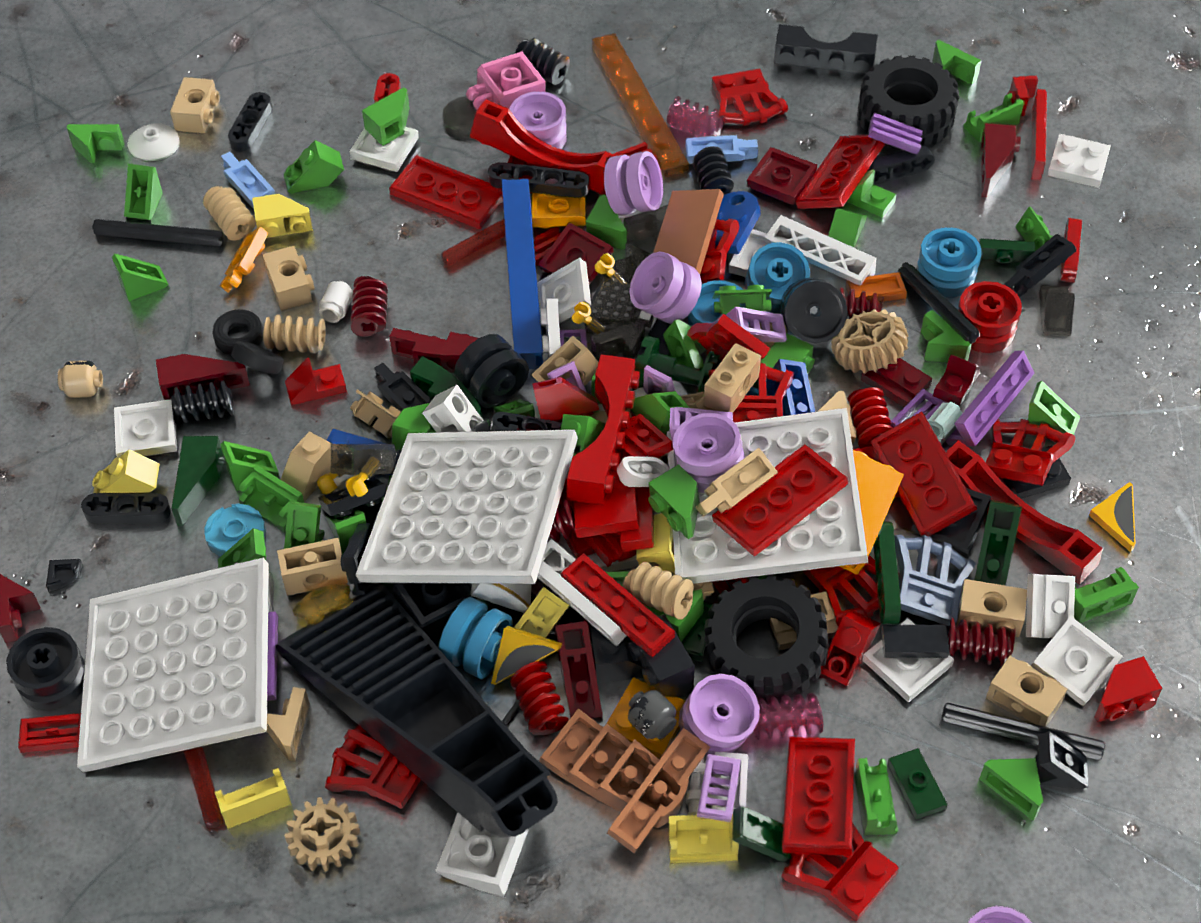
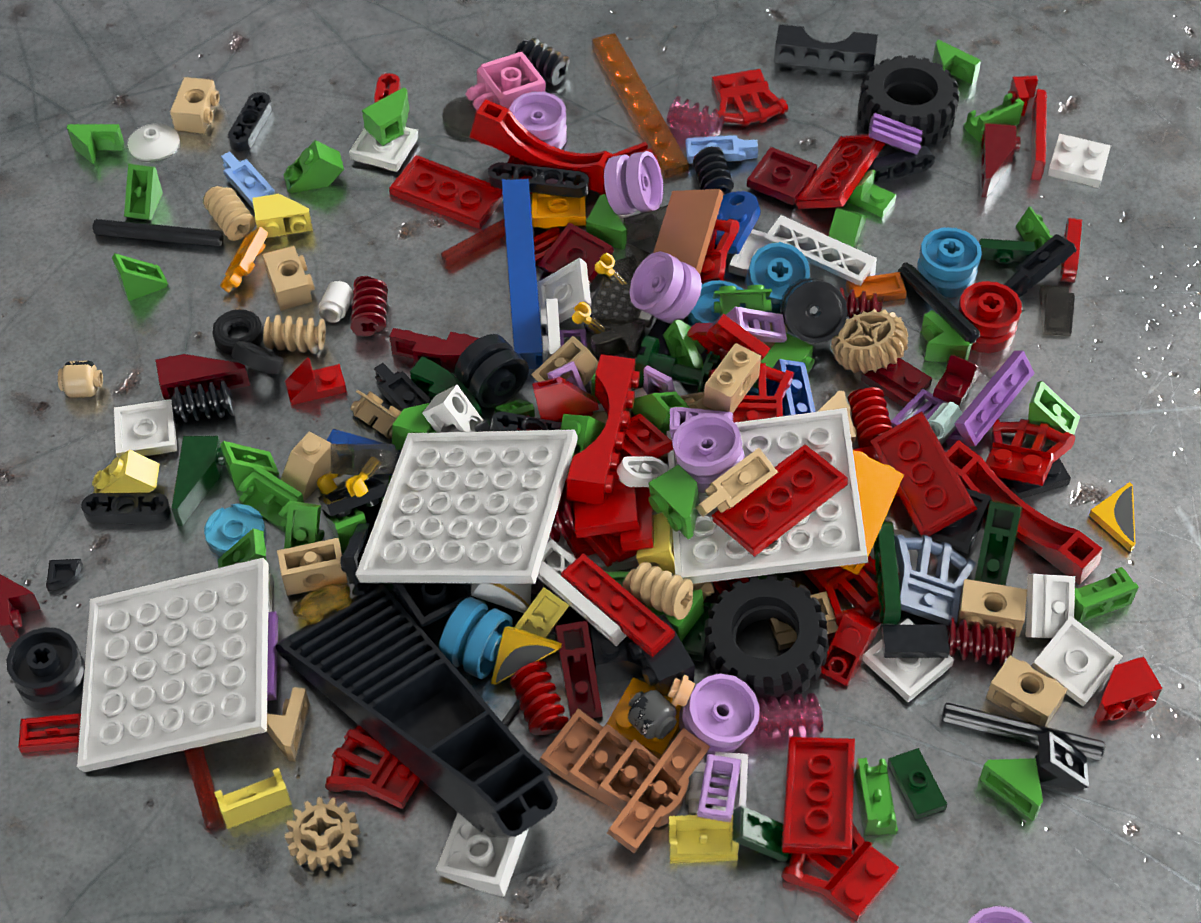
(681, 691): none -> light nougat plate

